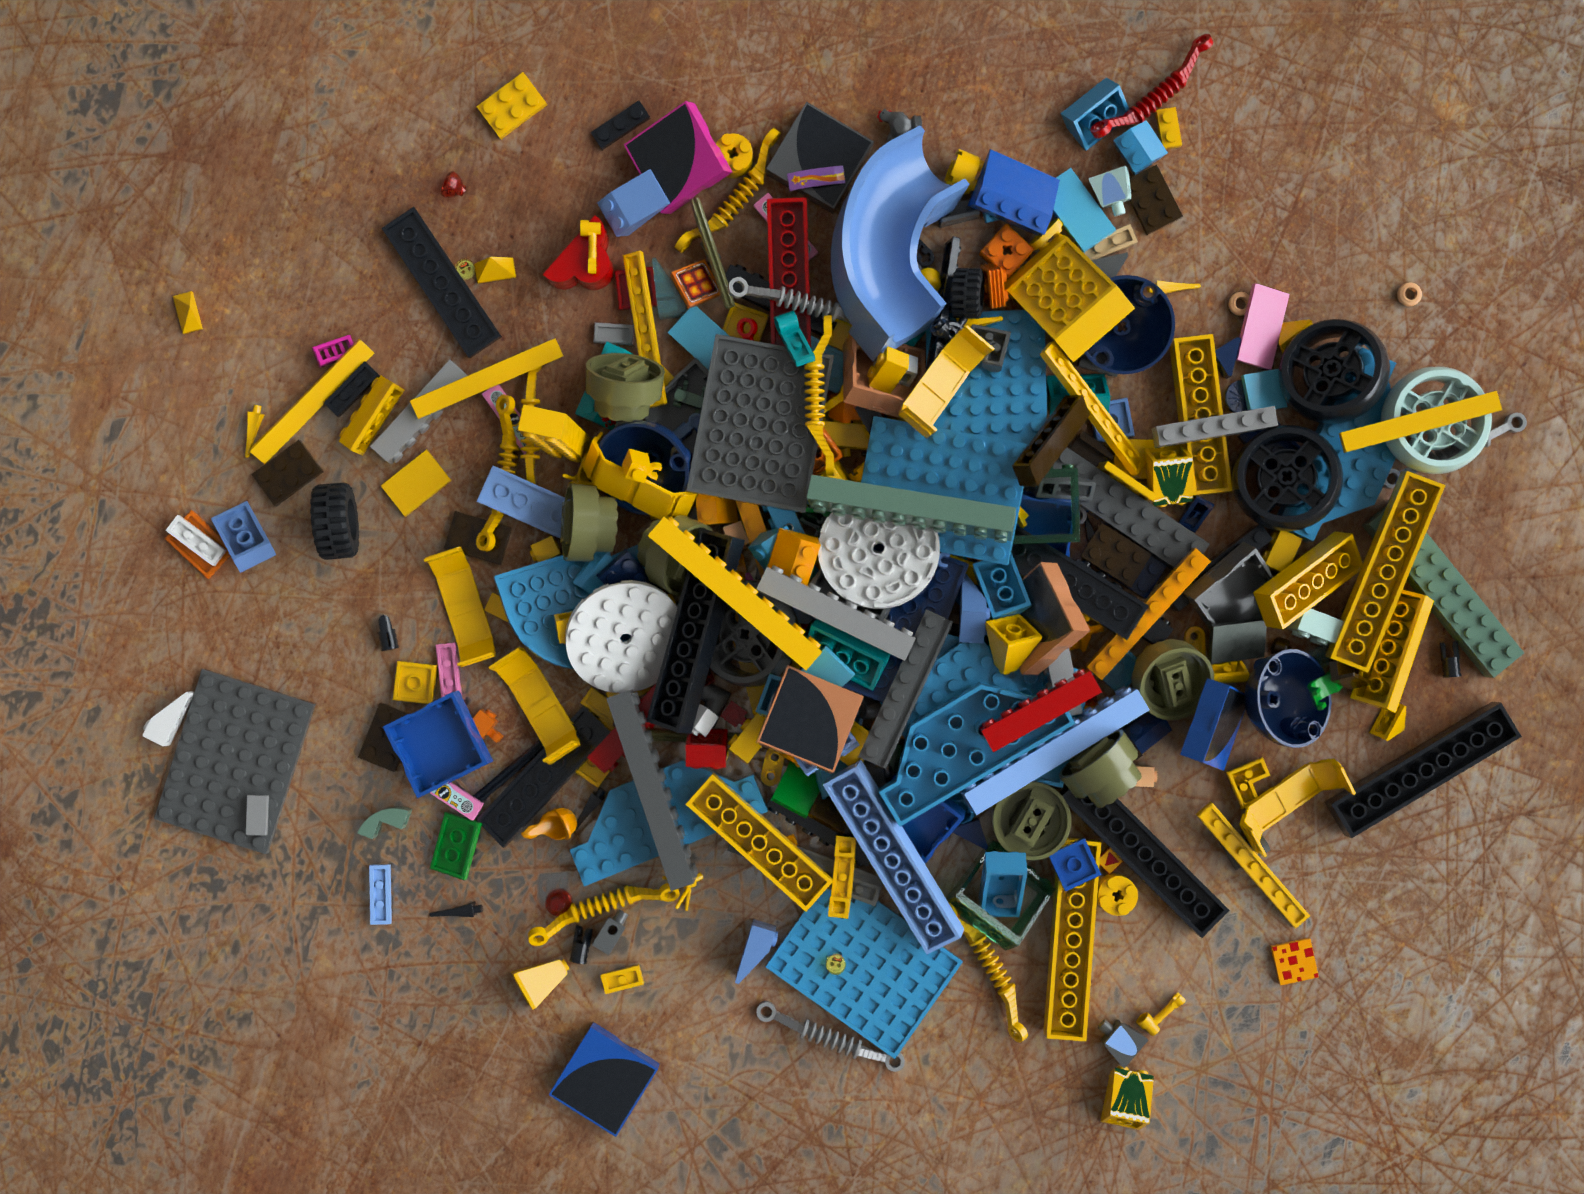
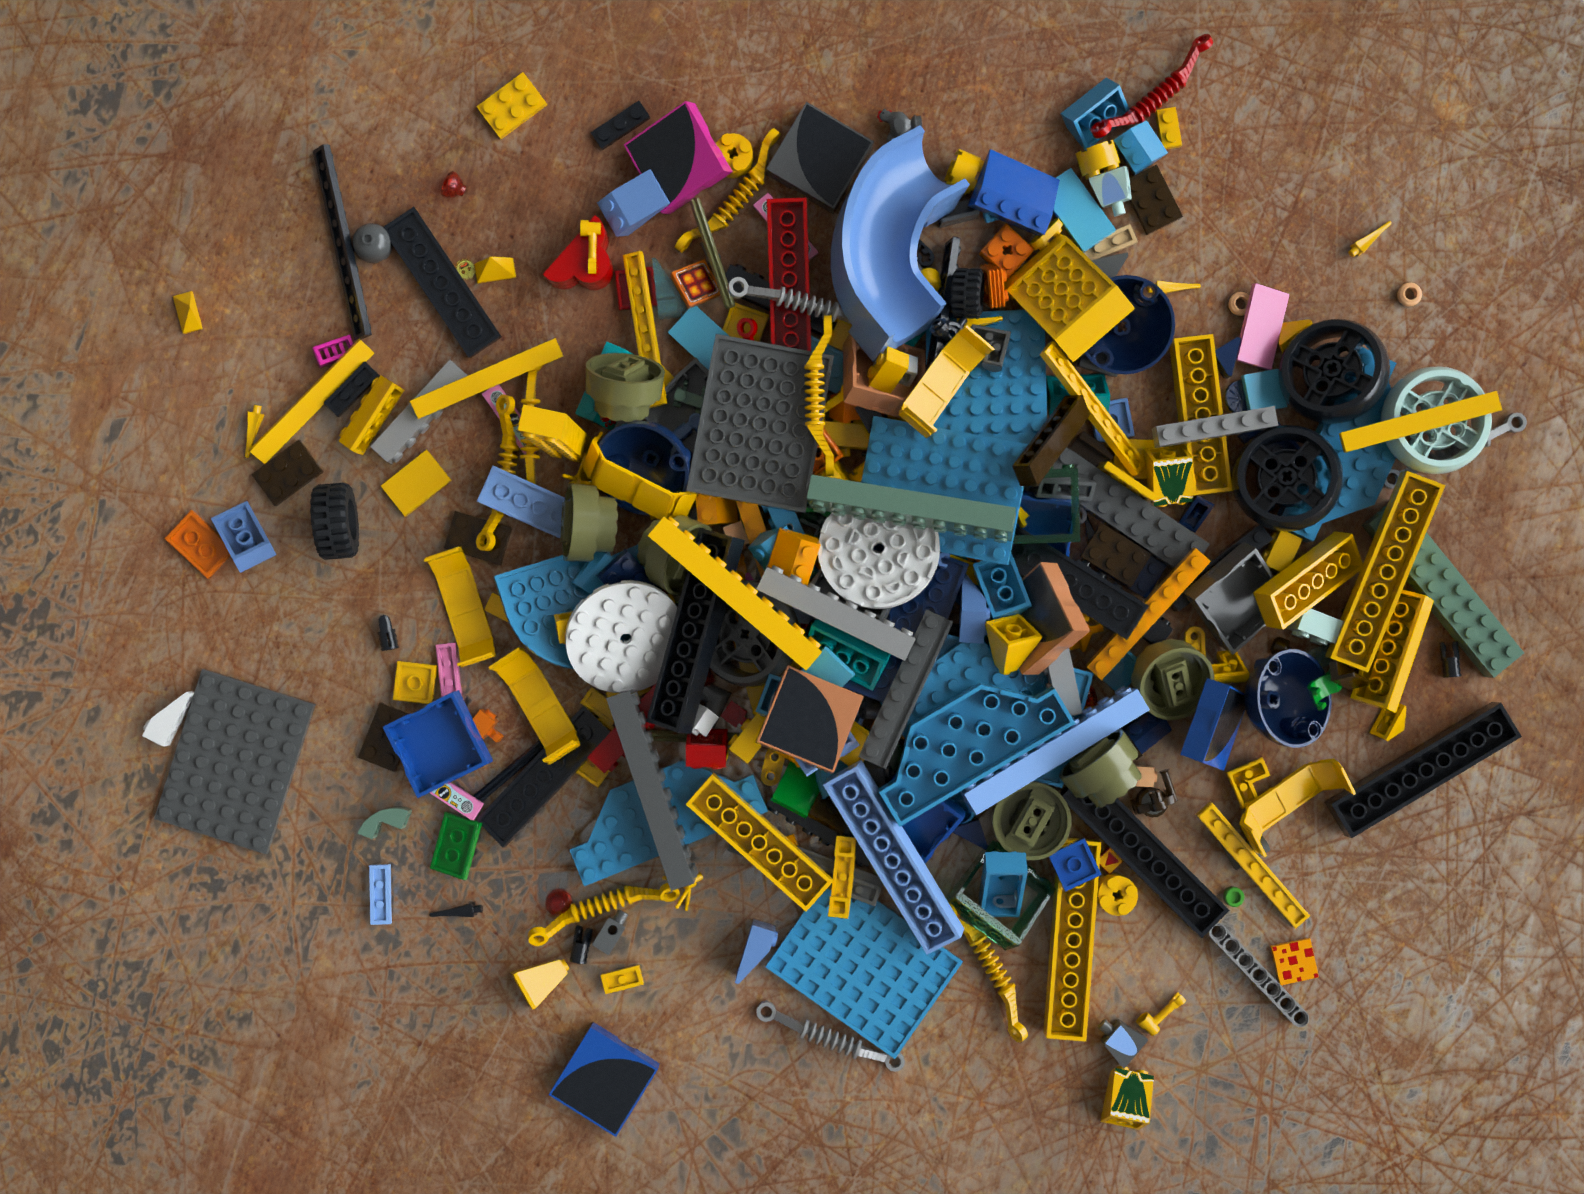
(196, 540): white plate -> none
(257, 815): light grey tile -> none
(342, 242): none -> black plate
(372, 243): none -> dark grey cylinder
(545, 549): yellow brick -> none
(555, 824): light orange piece -> none
(593, 801): black piece -> none
(613, 333): light grey tile -> none
(637, 466): yellow brick -> none
(793, 338): teal plate -> none
(816, 177): medium lavender sticker -> none
(835, 964): clear yellow tile -> none
(1040, 710): red brick -> none
(1098, 158): none -> yellow brick
(1152, 800): none -> dark brown piece
(1233, 896): none -> bright green tile
(1237, 640): pearl dark grey tile -> none
(1263, 980): none -> light grey beam
(1362, 245): none -> yellow piece

